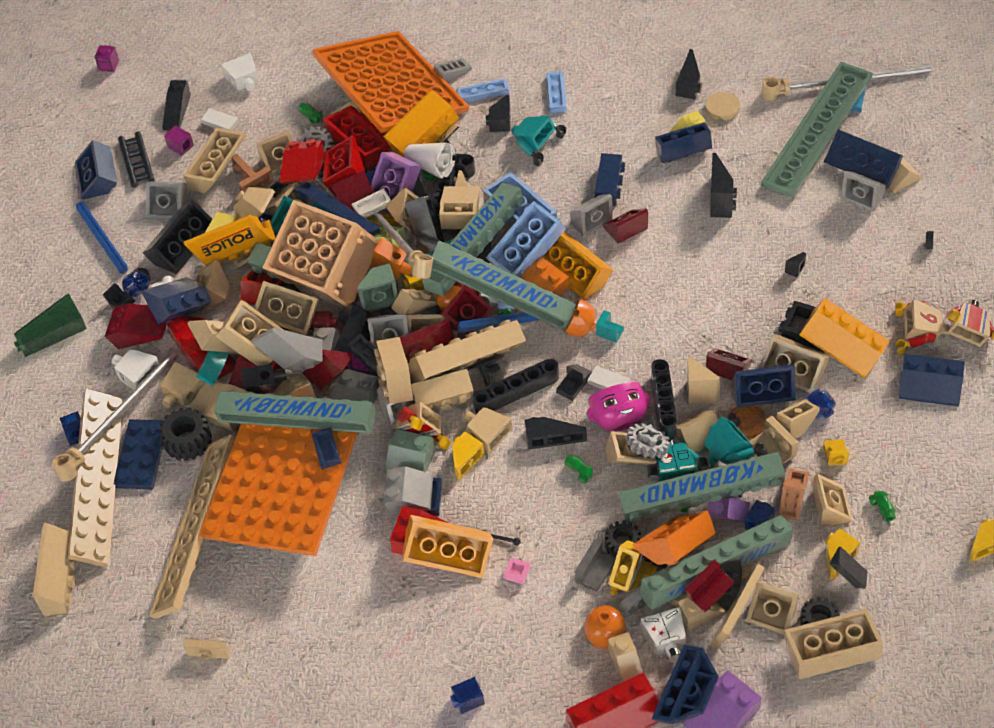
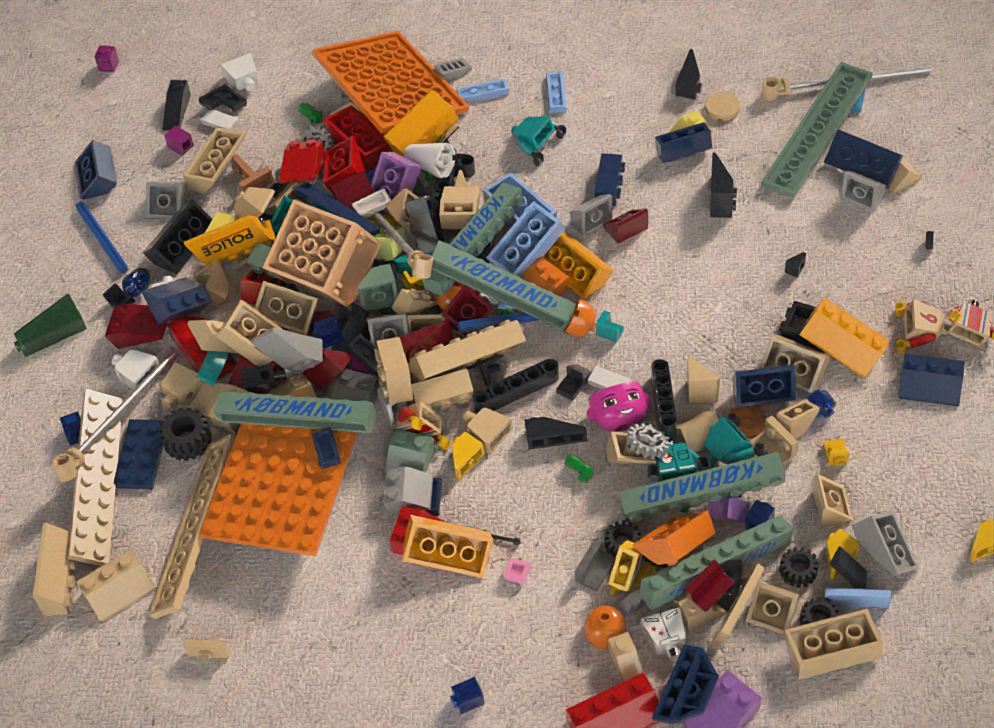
(115, 585): none -> tan slope
(141, 151): black bar -> none
(225, 96): none -> black plate
(272, 150): tan slope -> none
(329, 331): none -> clear blue brick
(390, 254): orange torso -> none
(500, 115): black slope -> none
(725, 363): dark red slope -> none
(793, 494): nougat bracket -> none
(798, 577): none -> black tyre
(858, 597): none -> light blue tile
(885, 506): green arm -> none
(886, 542): none -> light grey slope

